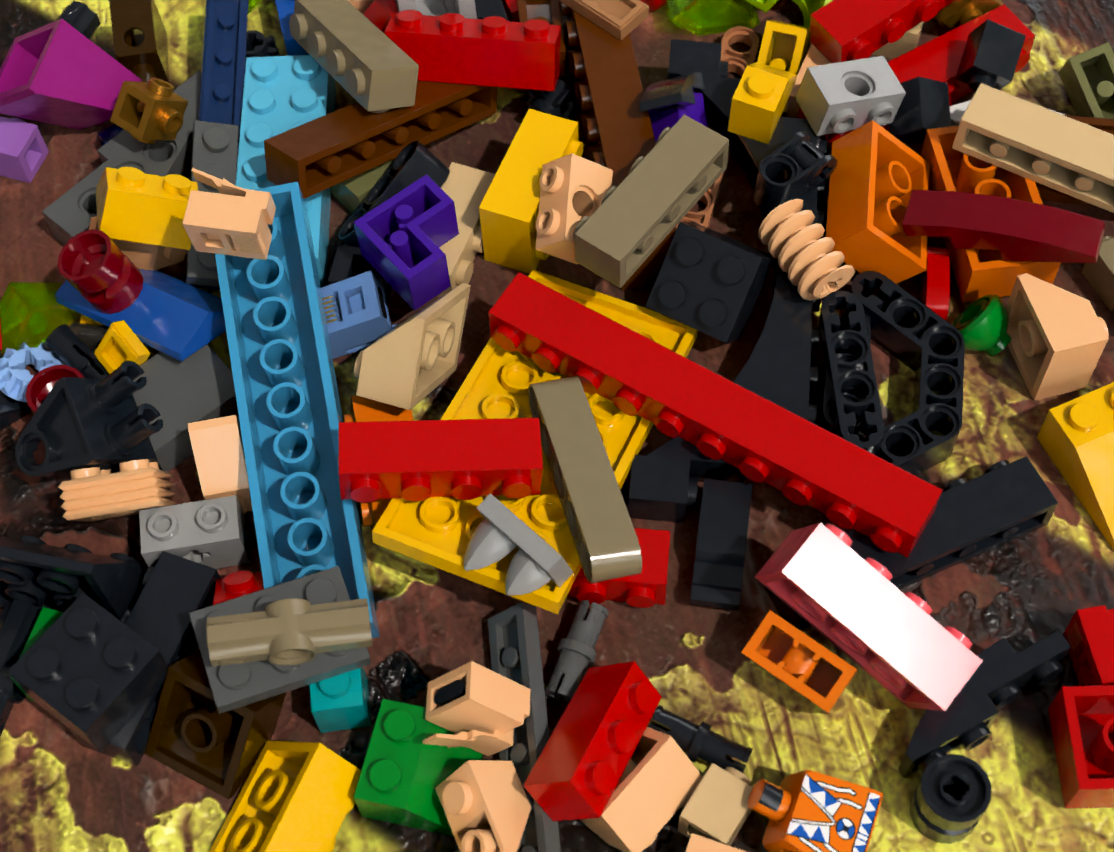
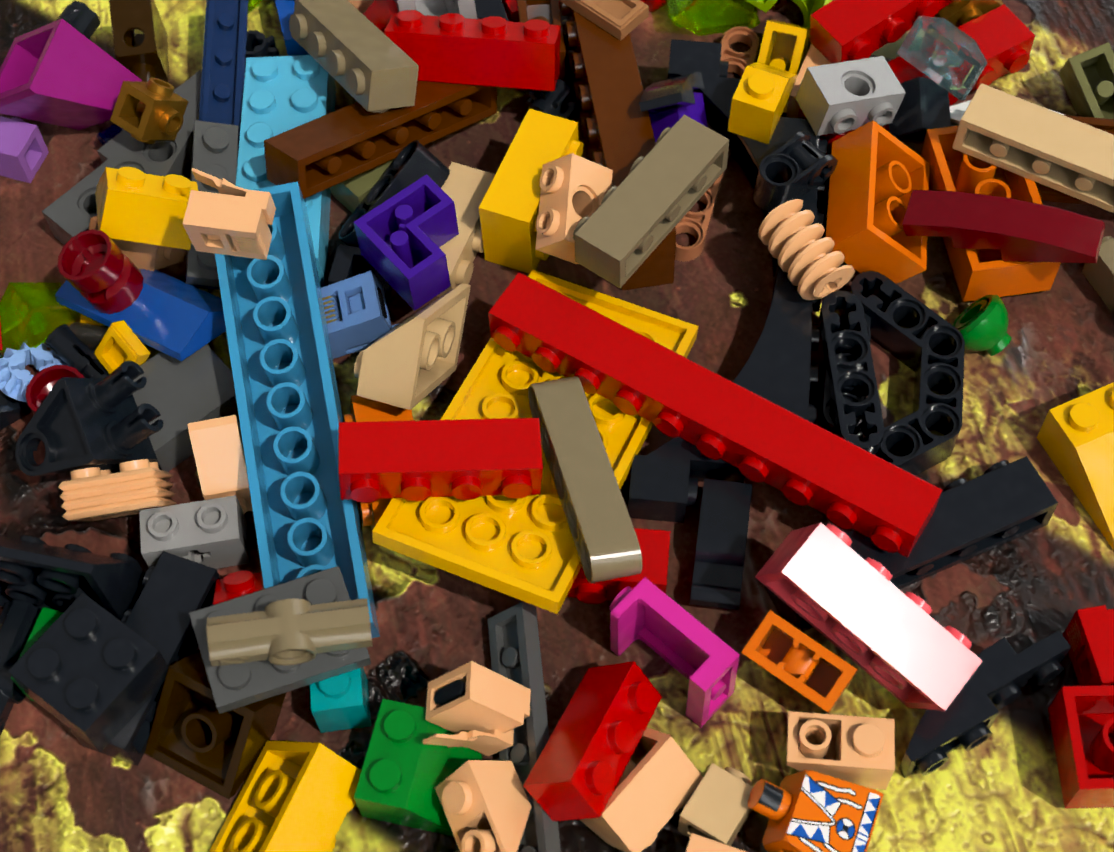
(501, 533): light grey tile -> none
(576, 651): dark grey pin -> none
(680, 640): none -> dark pink panel
(700, 741): black pin -> none
(709, 281): black brick -> none
(842, 747): none -> light nougat slope
(936, 281): red beam -> none
(944, 54): none -> clear light blue slope
(950, 798): black wheel -> none
(990, 56): black brick -> none
(1053, 337): light nougat slope -> none

